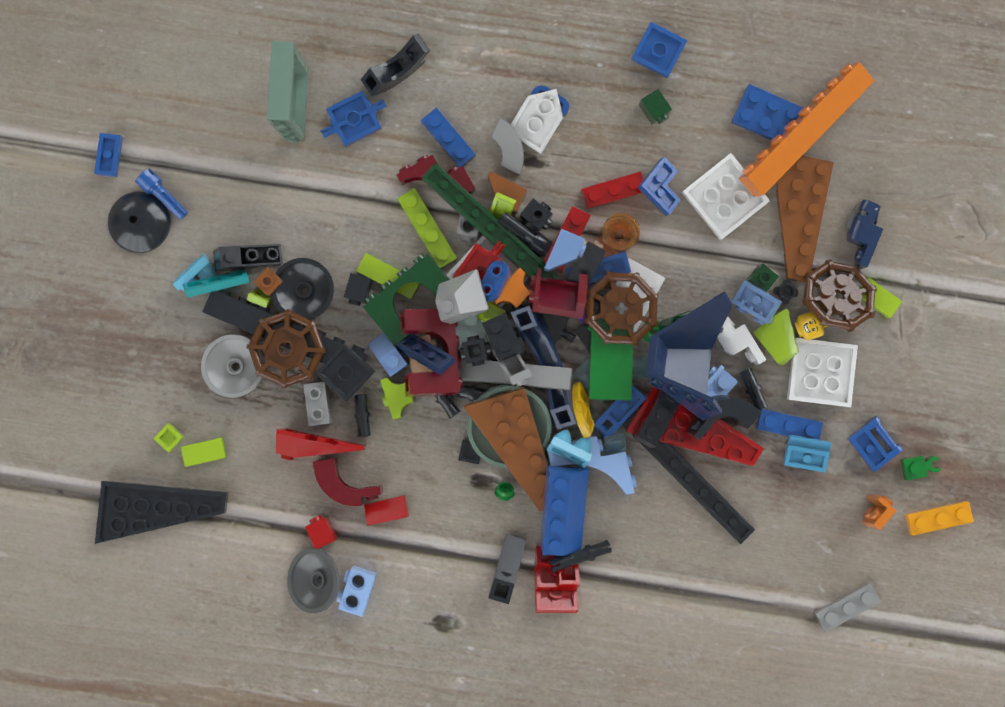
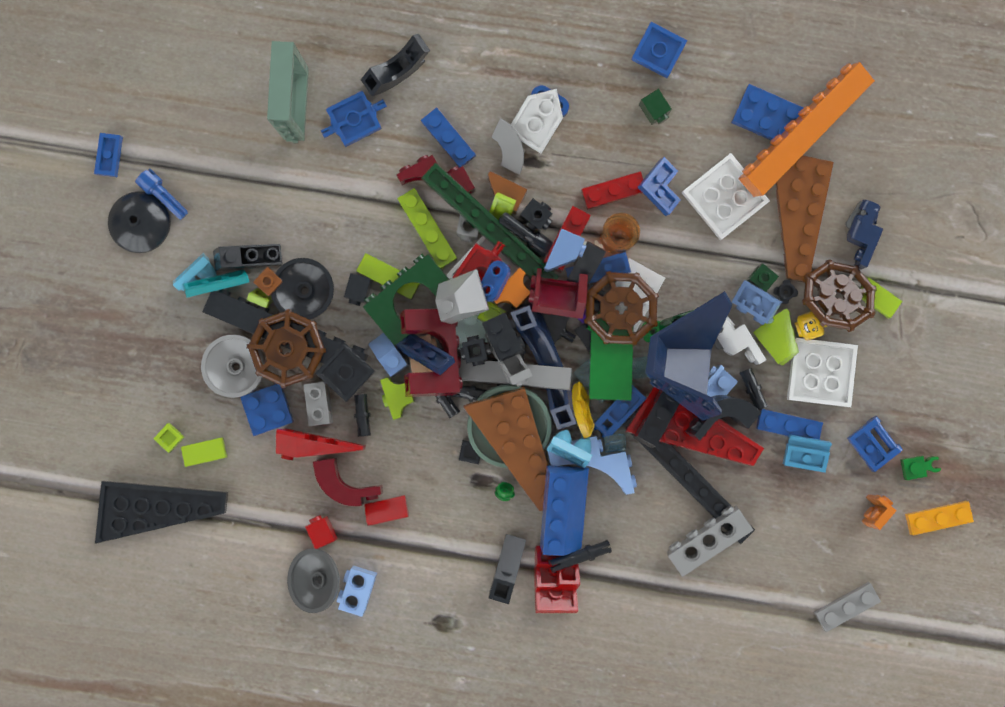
(267, 409): none -> blue plate
(686, 563): none -> light grey brick

